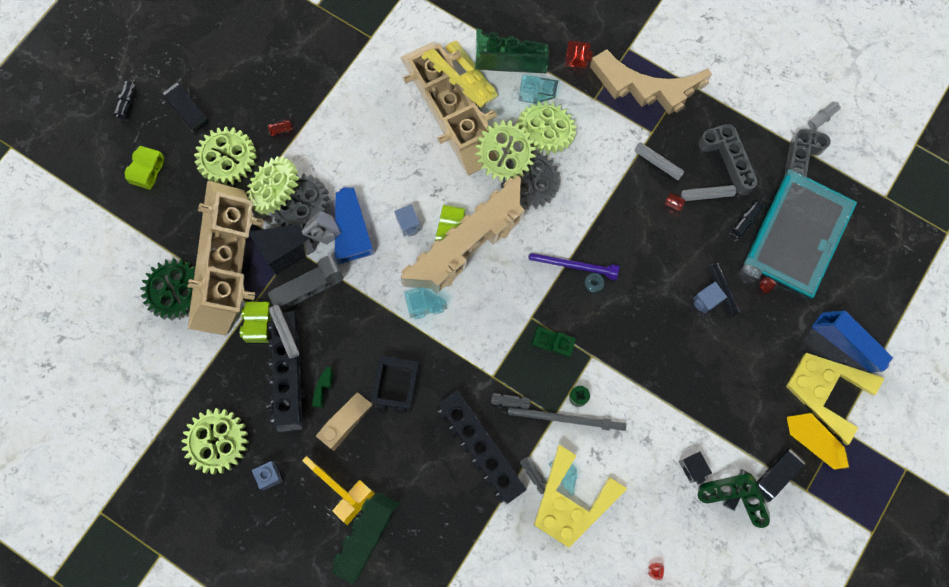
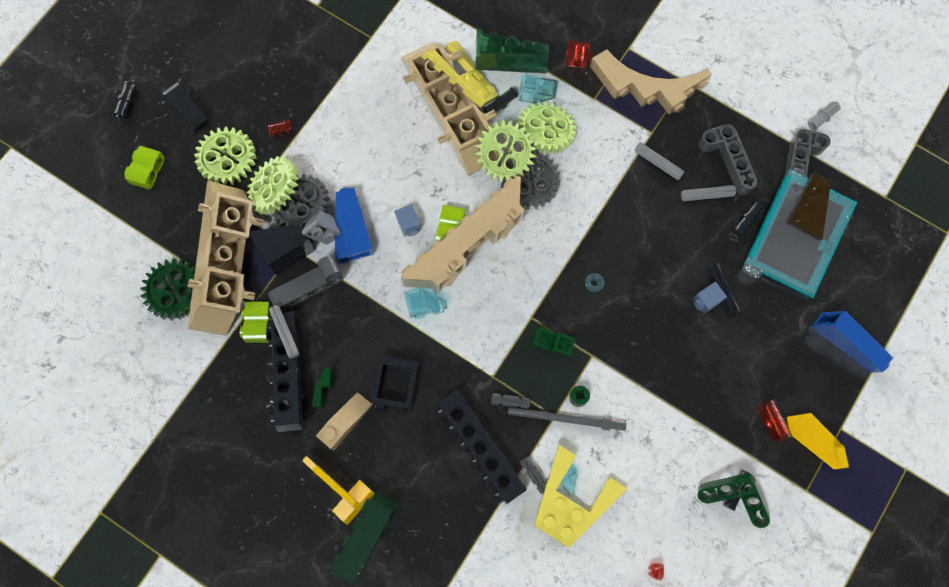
(197, 446): yellowish green gear -> none
(267, 476): sand blue brick -> none
(501, 101): none -> black pin
(609, 271): dark purple piece -> none
(675, 202): clear red hinge -> none
(695, 468): black brick -> none
(767, 284): clear red hinge -> none
(774, 421): none -> clear red brick
(780, 474): black beam -> none
(811, 207): none -> dark brown wing
(814, 382): light yellow wing -> none

